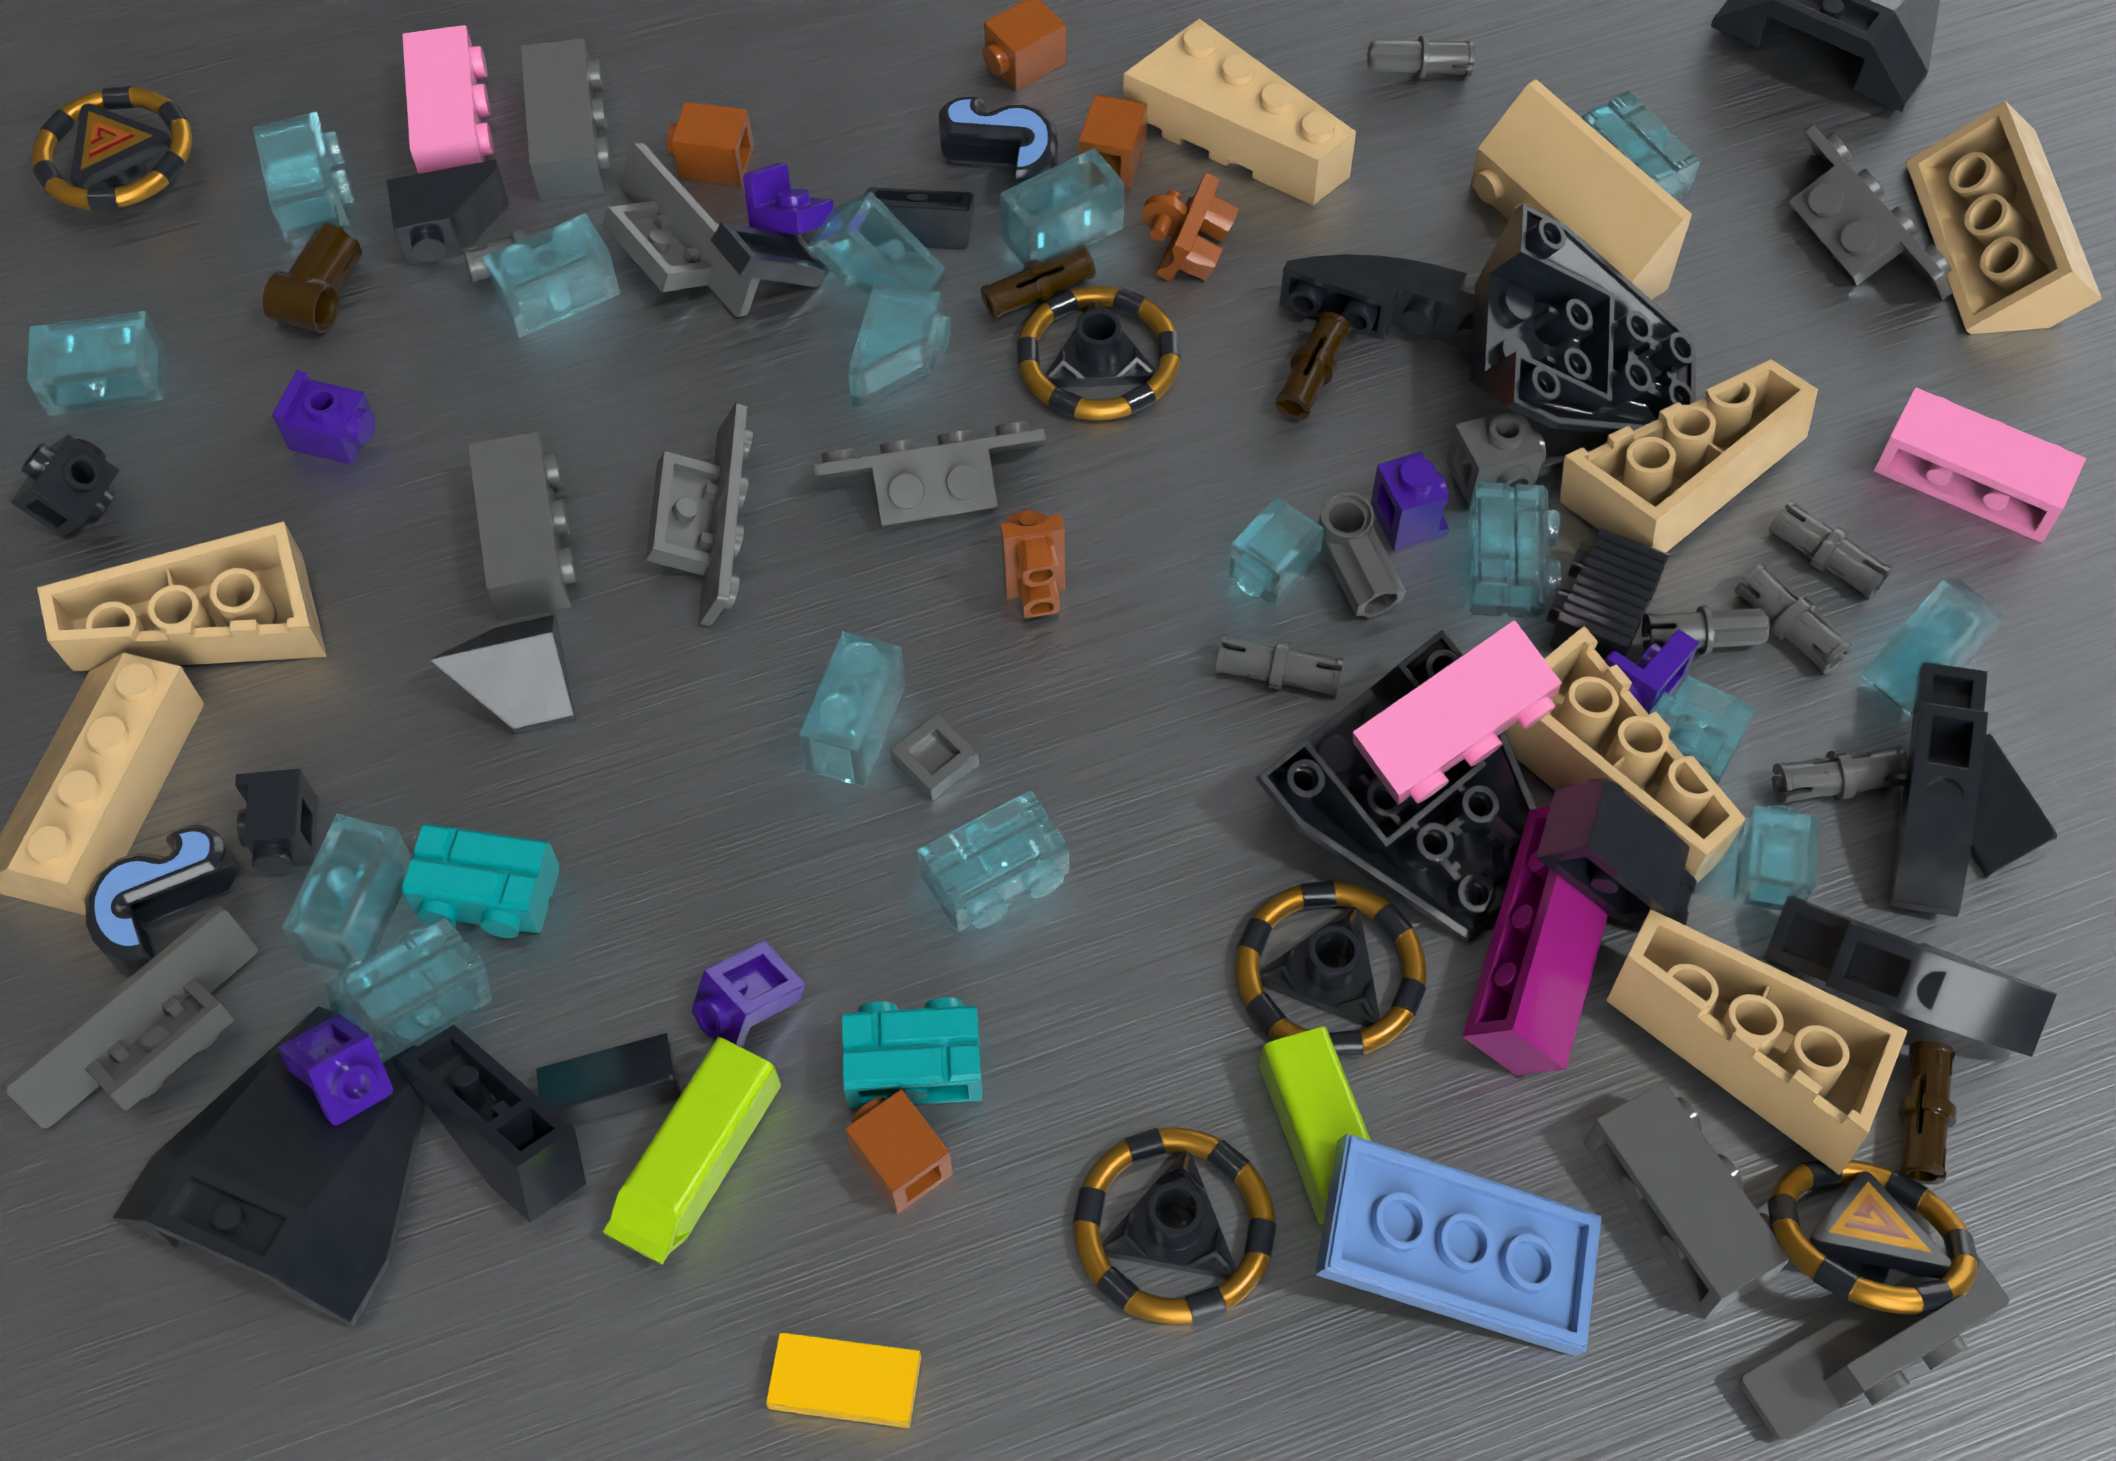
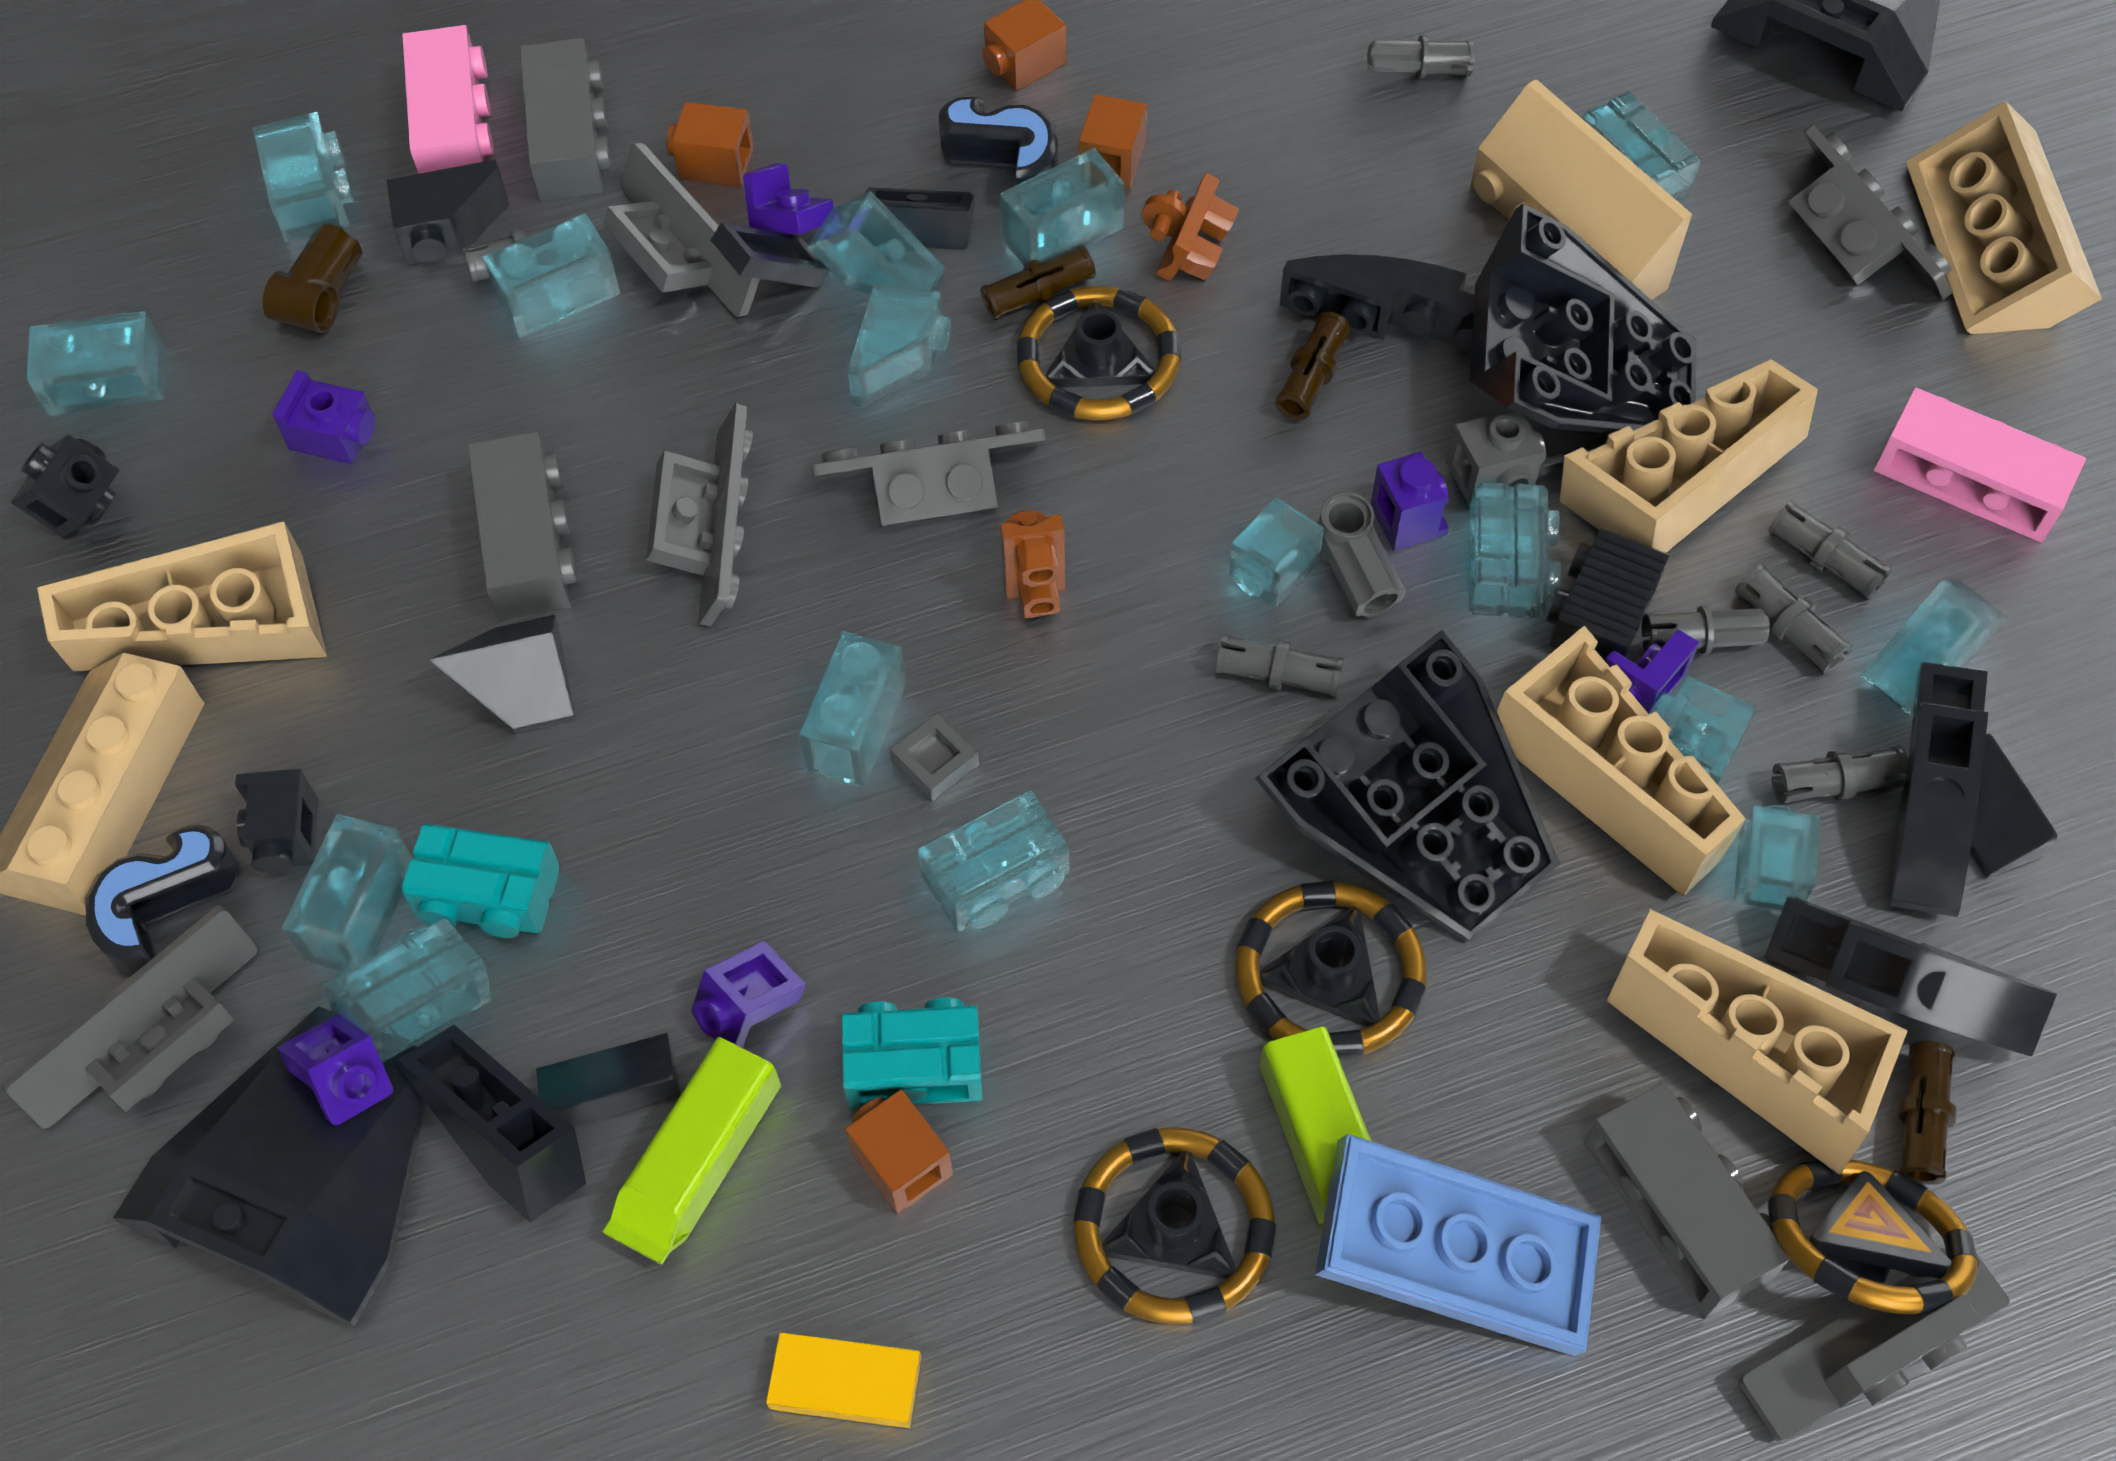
(112, 149): piece -> none
(1242, 113): tan wedge -> none
(1458, 714): bright pink brick -> none
(1535, 965): magenta brick -> none
(1616, 852): black brick -> none

